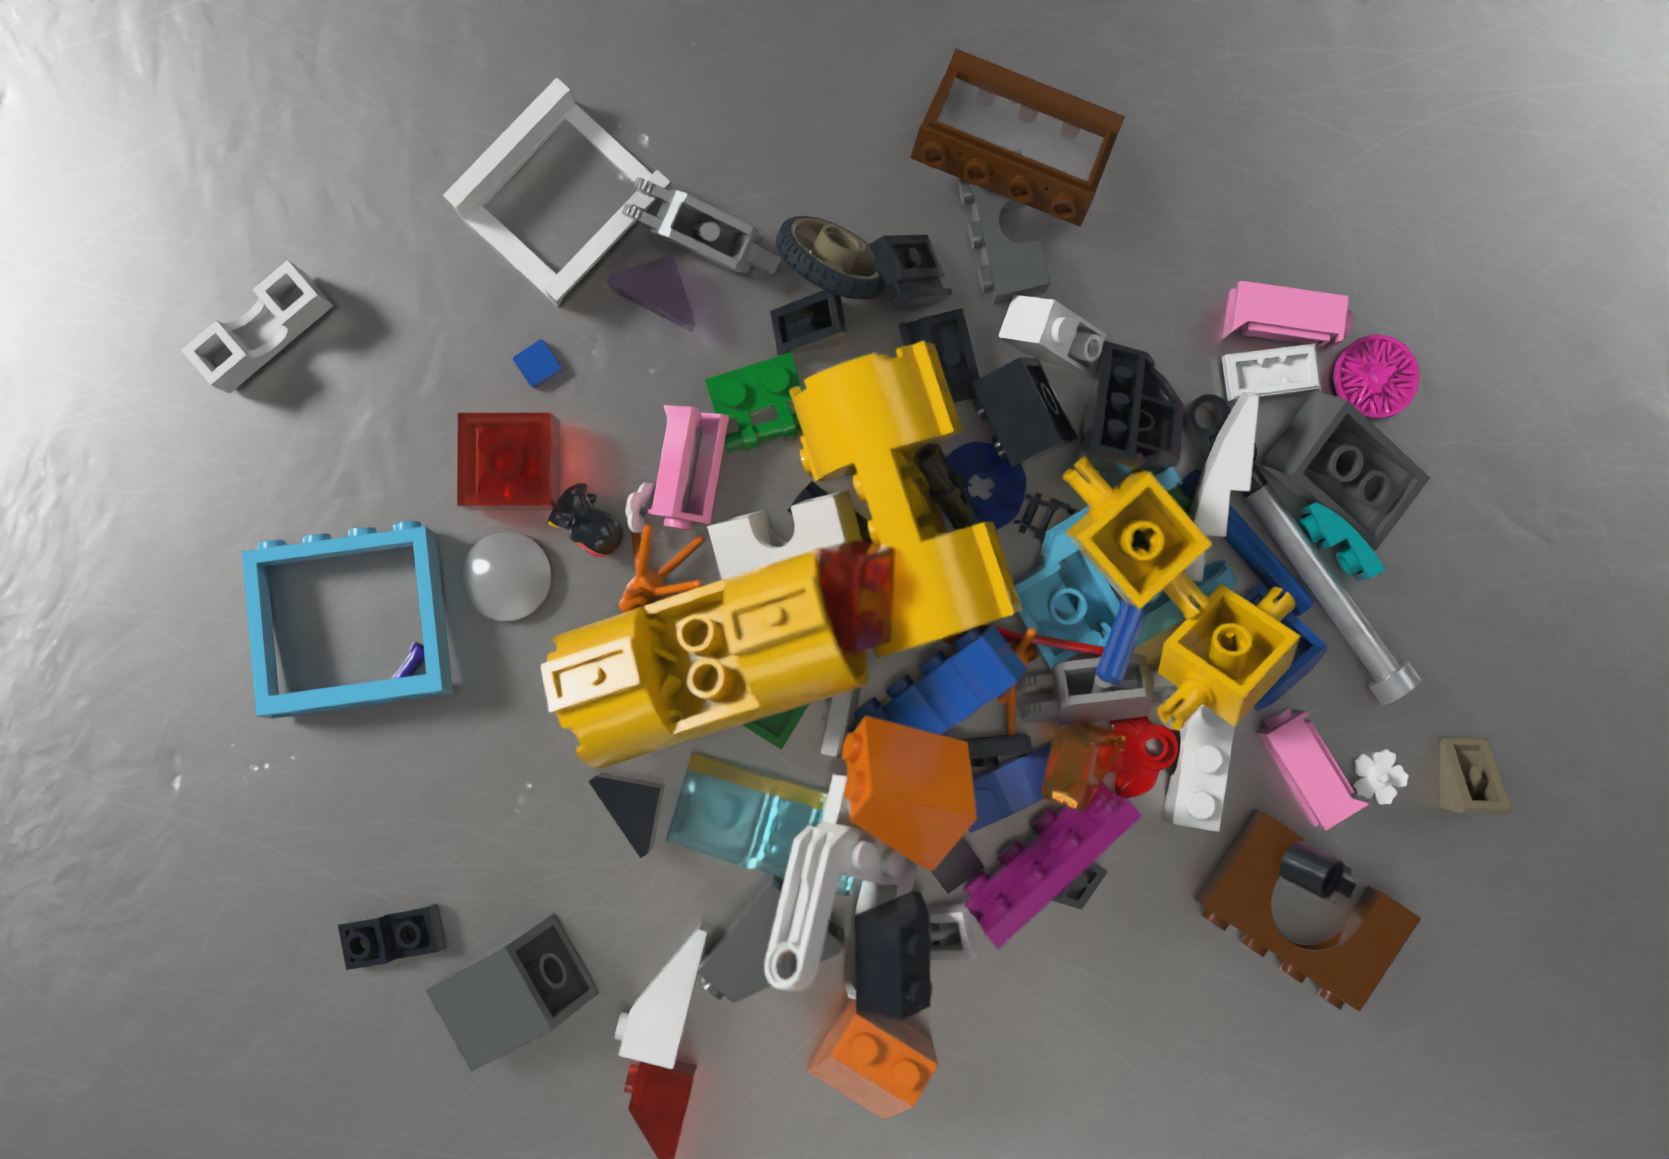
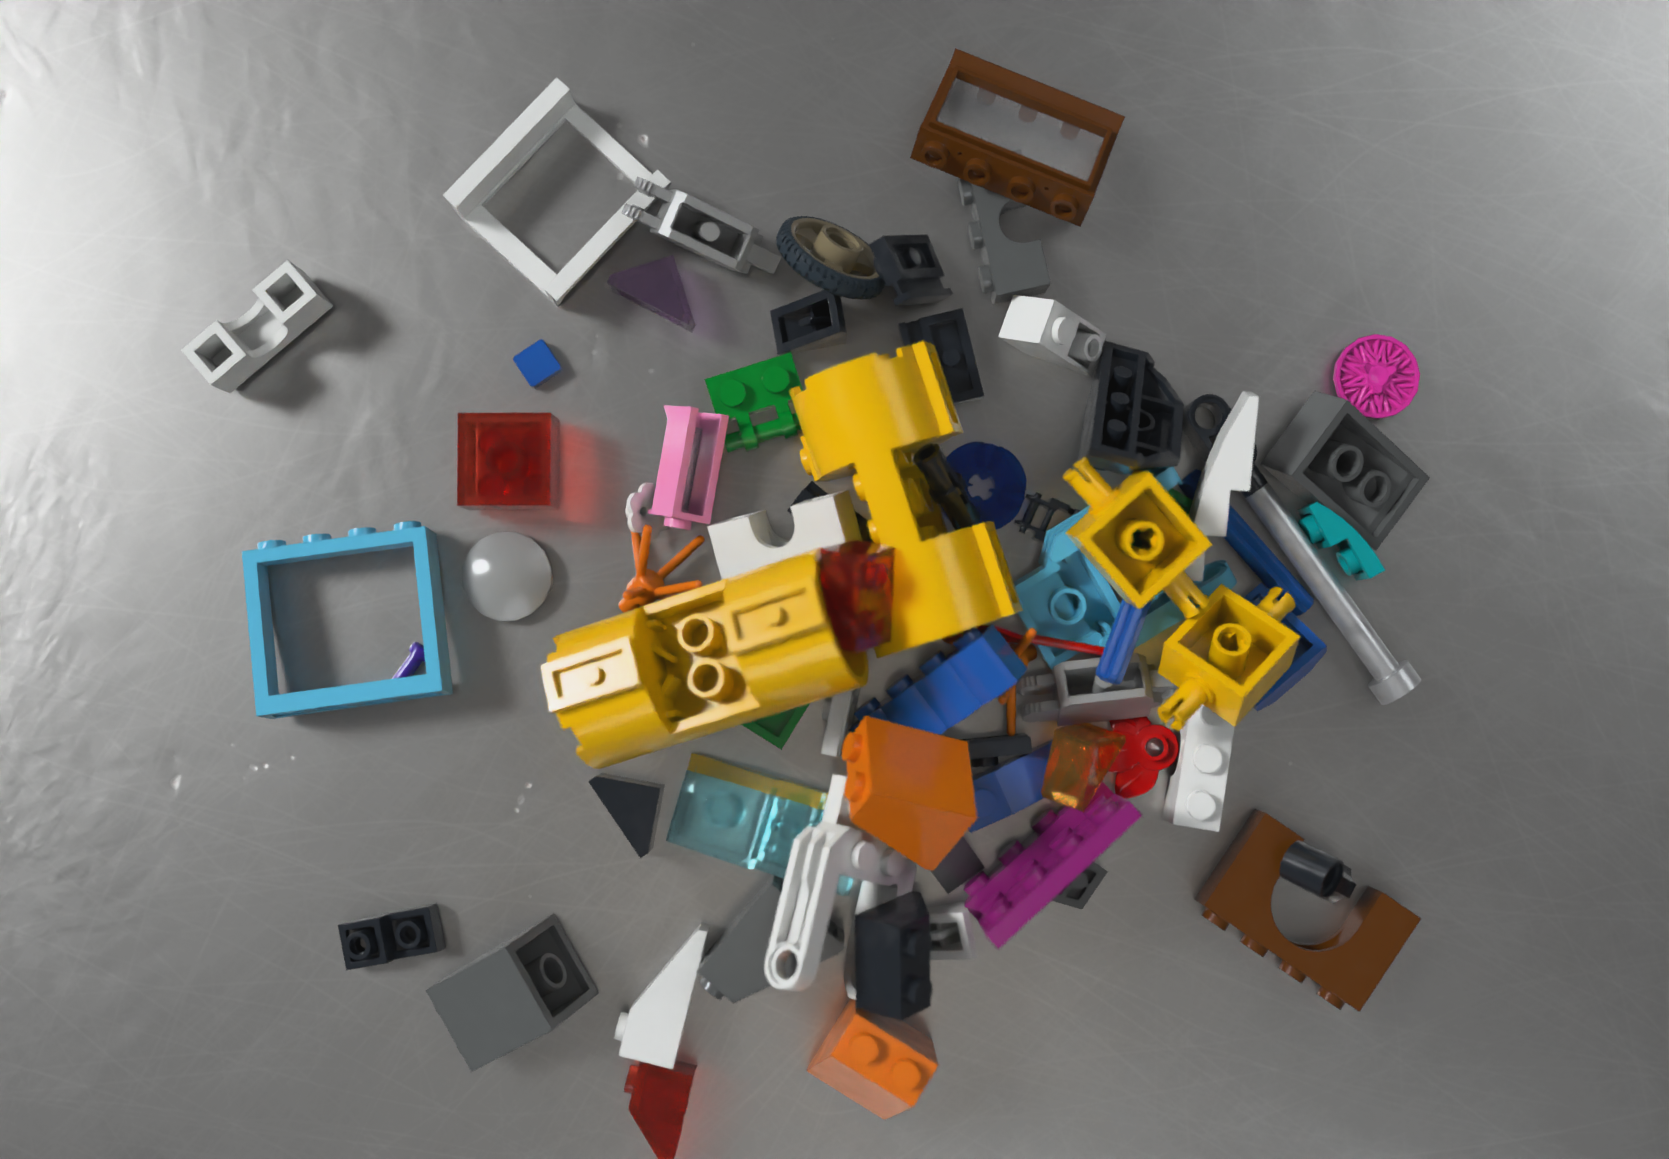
(587, 526): black animal -> none
(1022, 411): black slope -> none
(1272, 371): white plate -> none
(1288, 314): bright pink window -> none
(1308, 768): bright pink window -> none
(1378, 776): white plant -> none
(1470, 778): dark tan slope -> none

